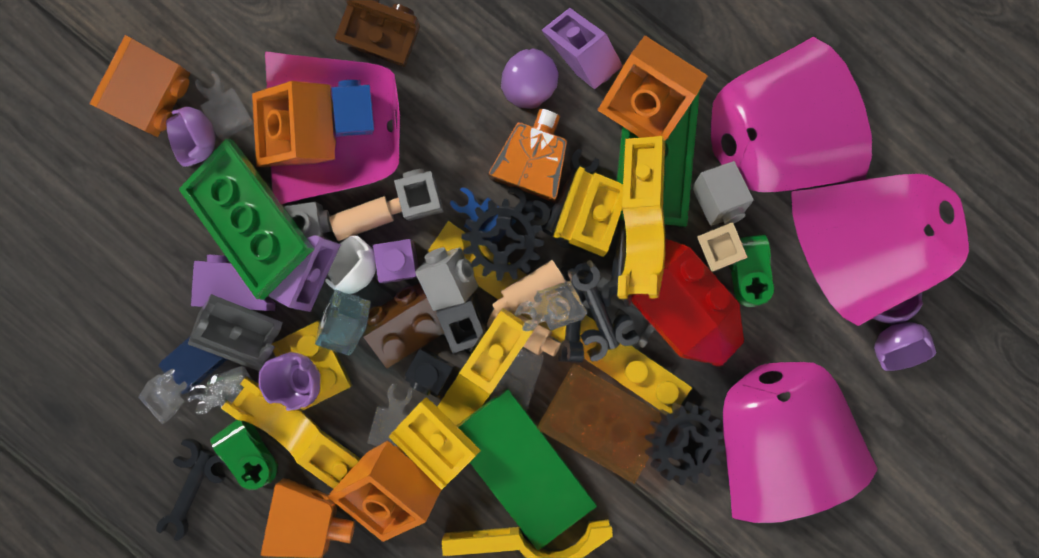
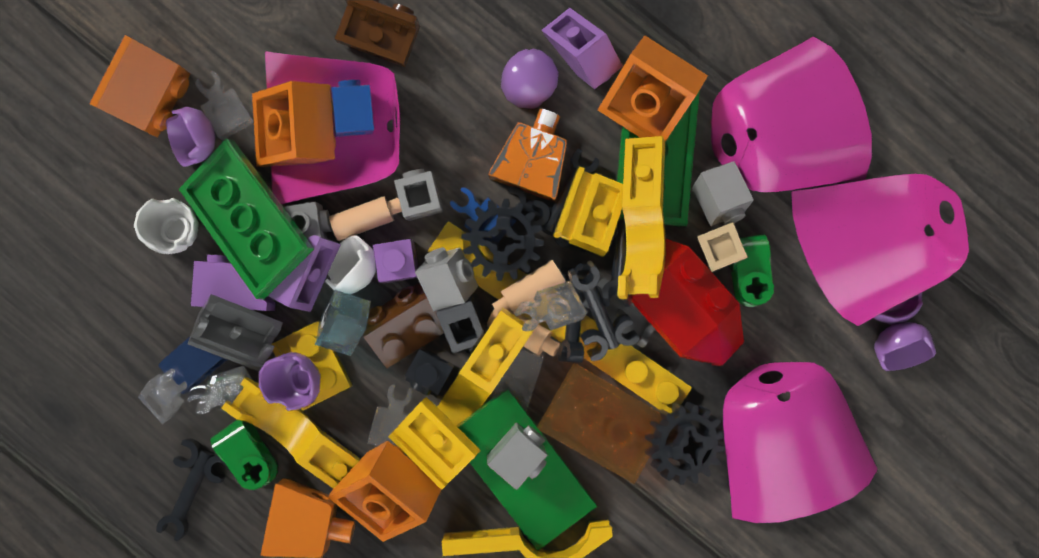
(166, 225): none -> white hair
(518, 455): none -> light grey brick

